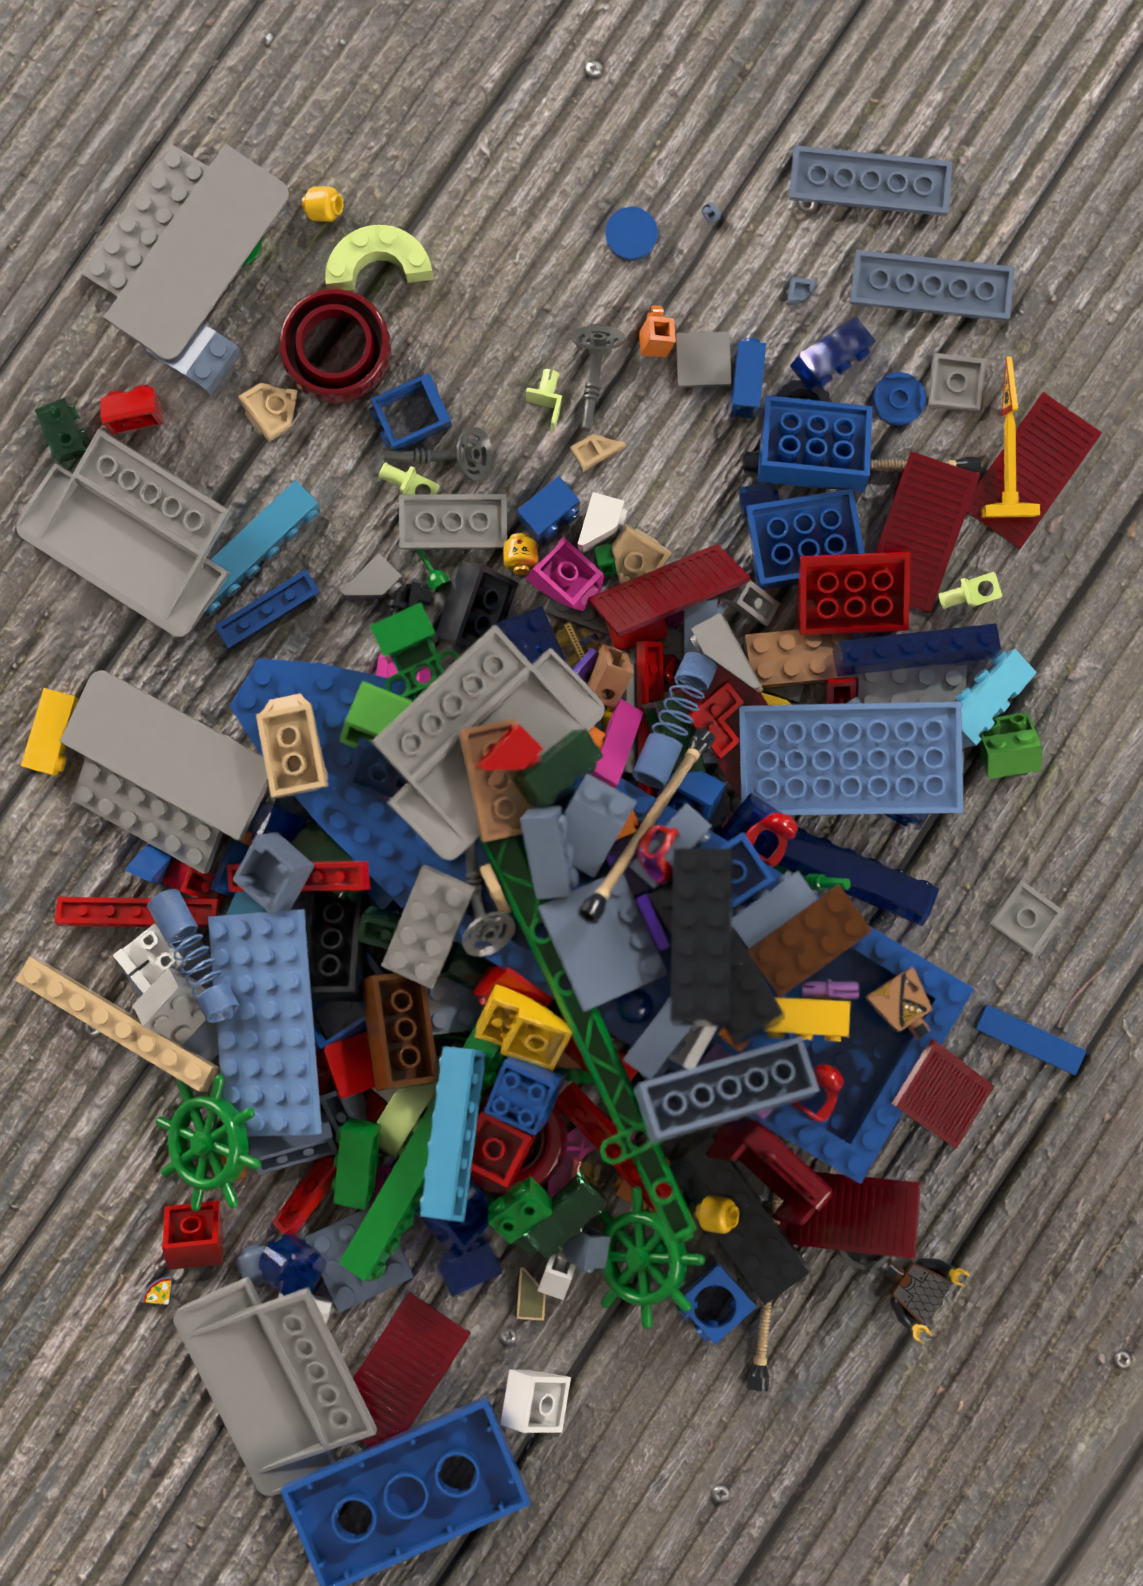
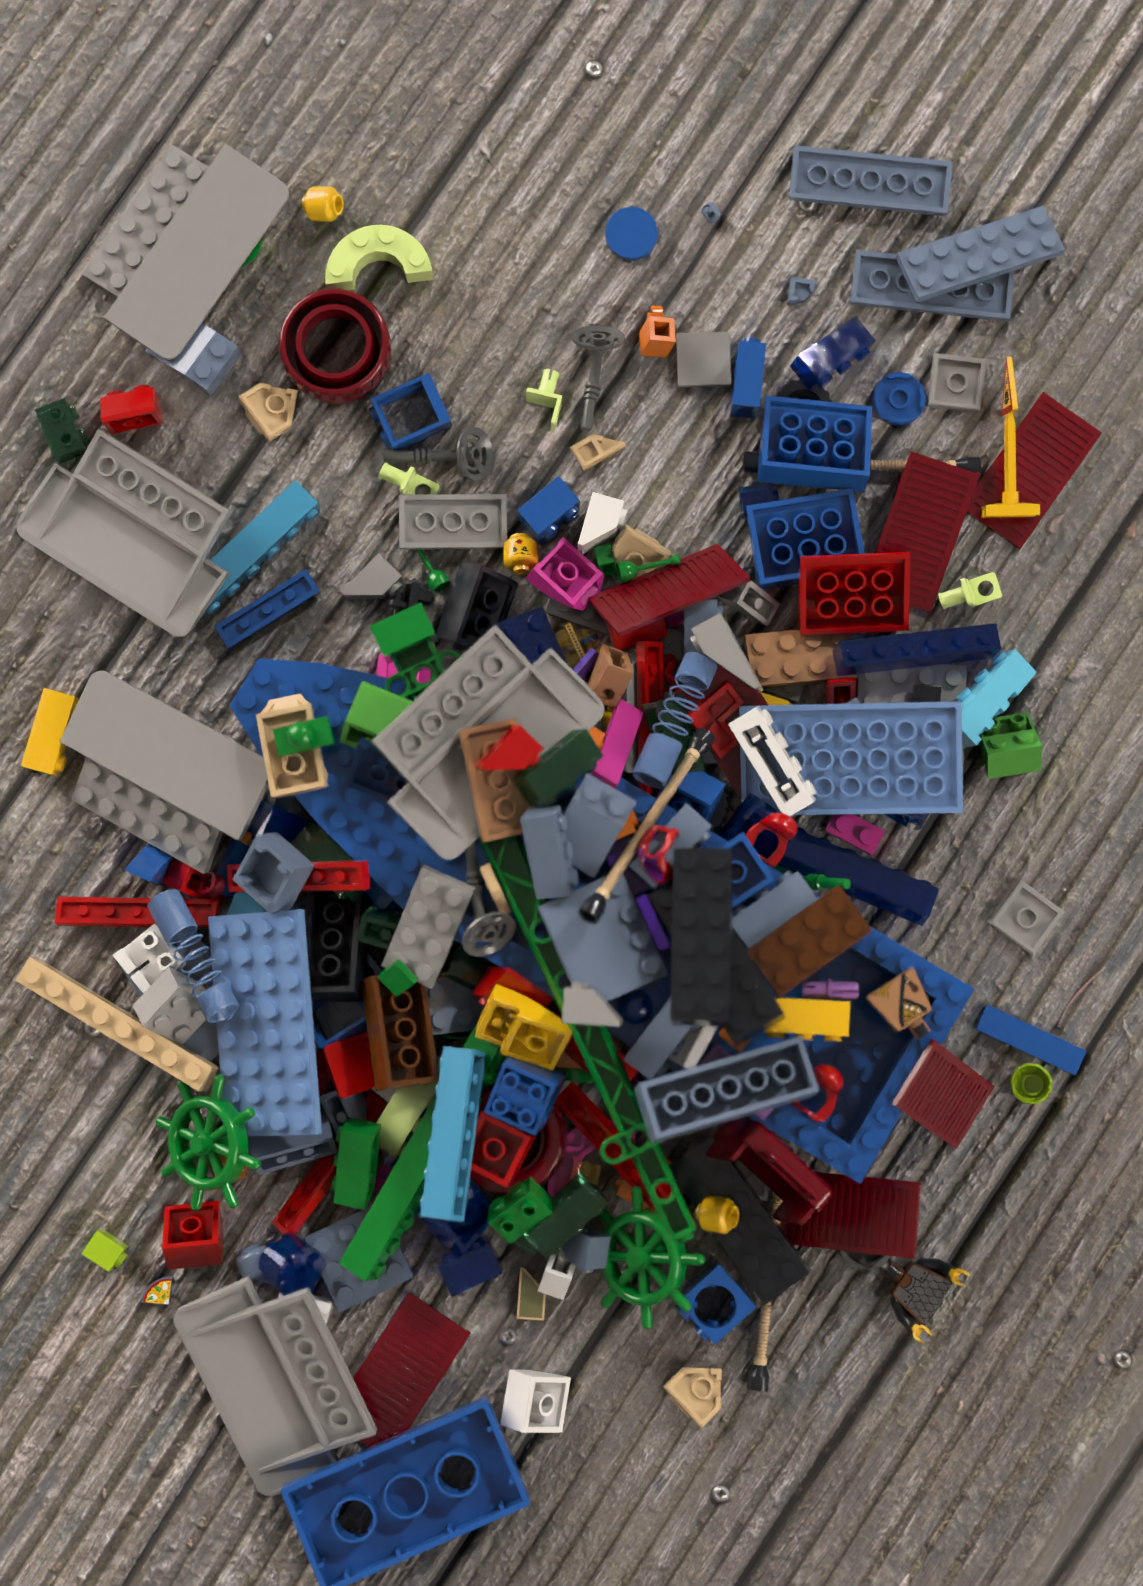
(106, 1250): none -> lime brick
(211, 884): none -> dark red bush
(303, 736): none -> green tile
(397, 977): none -> green tile
(588, 1006): none -> light grey slope
(627, 570): none -> green hinge
(696, 1393): none -> tan plate
(777, 745): none -> white brick
(855, 832): none -> dark pink plate
(926, 694): none -> black plate
(980, 254): none -> sand blue plate
(1031, 1083): none -> lime hair

